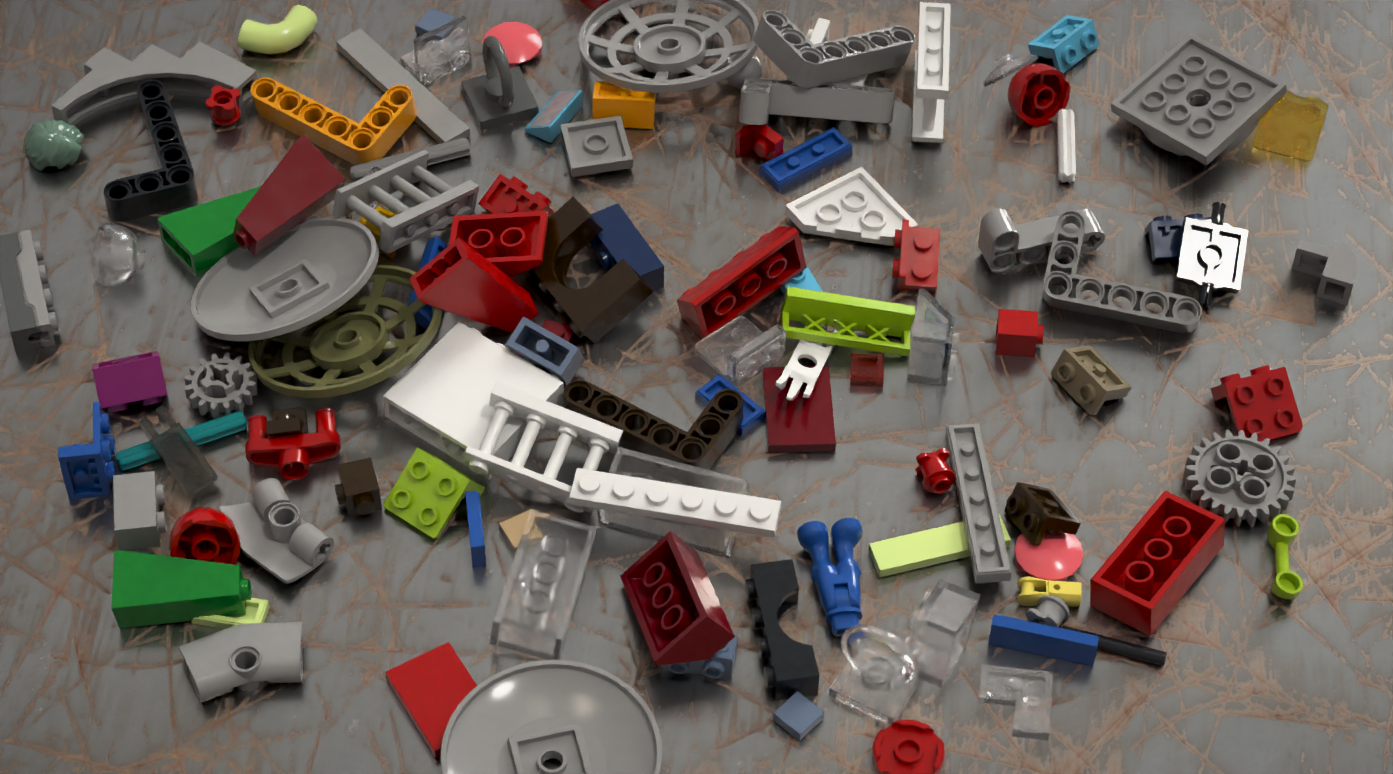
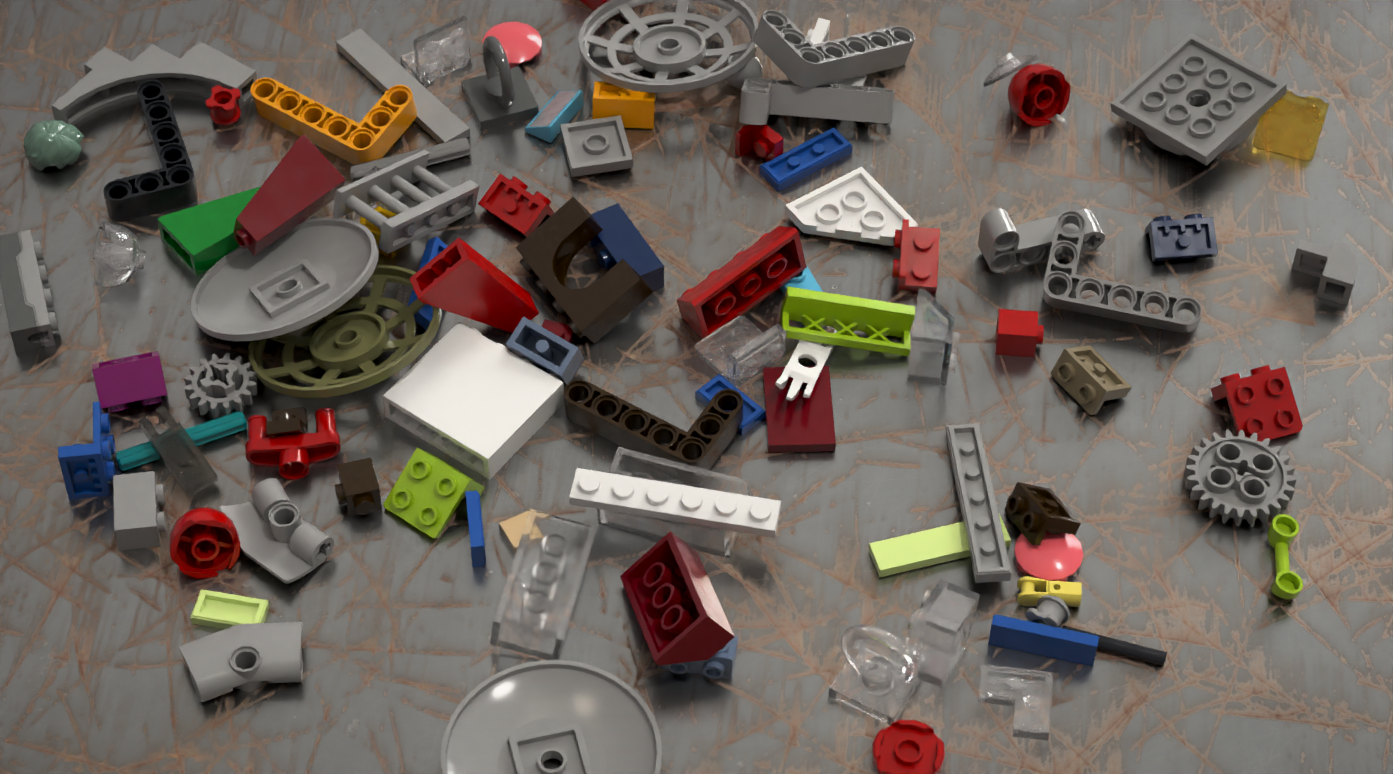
(174, 589): green slope -> none
(278, 37): yellowish green cylinder -> none
(431, 691): red tile -> none
(432, 20): sand blue tile -> none
(507, 240): red slope -> none
(540, 414): white fence -> none
(790, 663): black arch -> none
(798, 716): sand blue tile -> none
(839, 584): blue piece -> none
(867, 370): clear red tile -> none
(931, 72): white fence -> none
(935, 471): red brick -> none
(1066, 42): medium azure bracket -> none
(1066, 146): white axle -> none
(1157, 562): red brick -> none
(1211, 255): plate -> none

